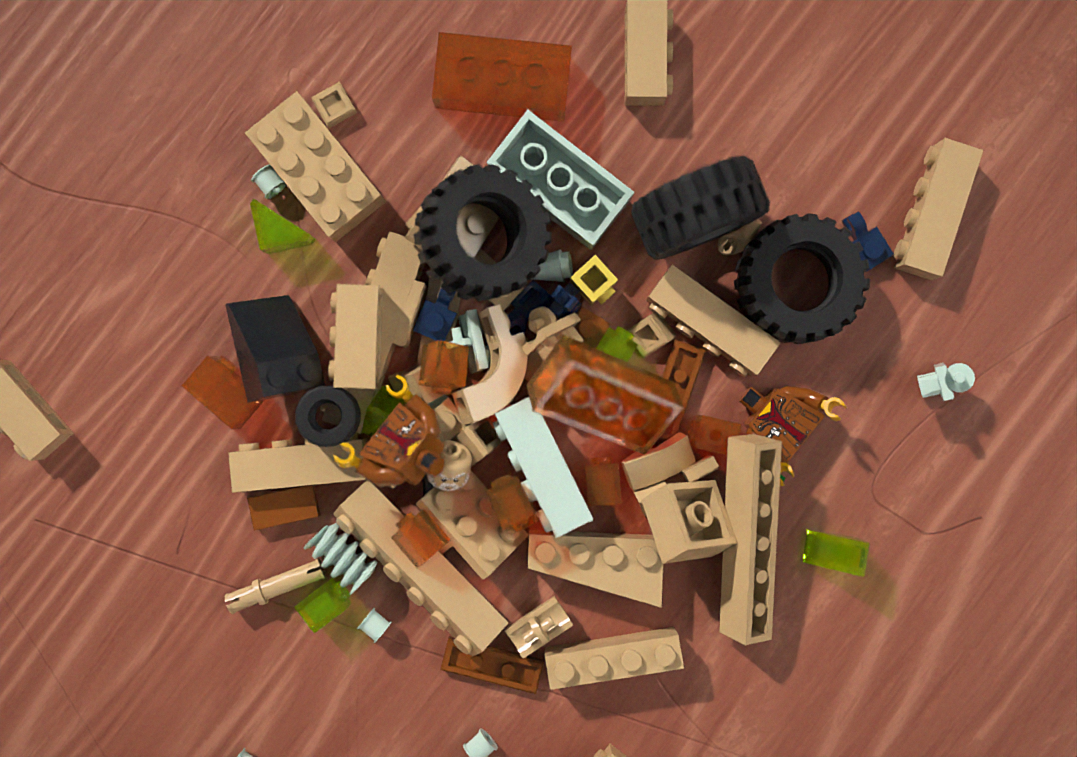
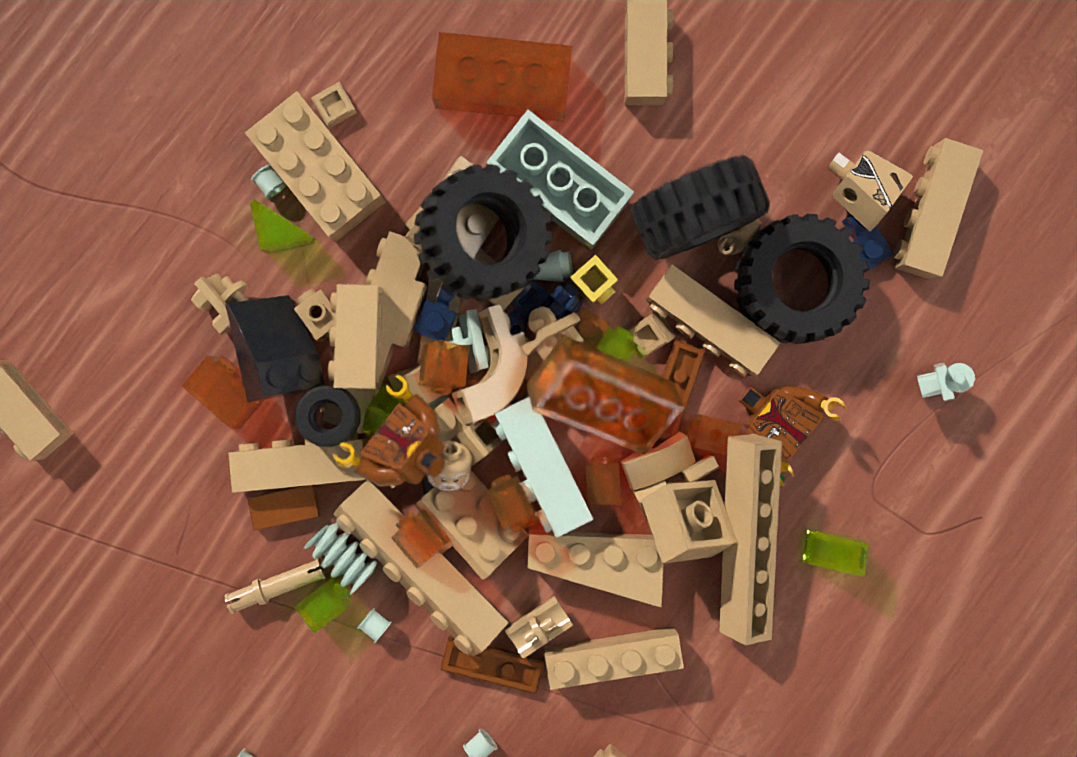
(216, 293): none -> tan hips
(319, 326): none -> tan brick
(868, 186): none -> tan torso

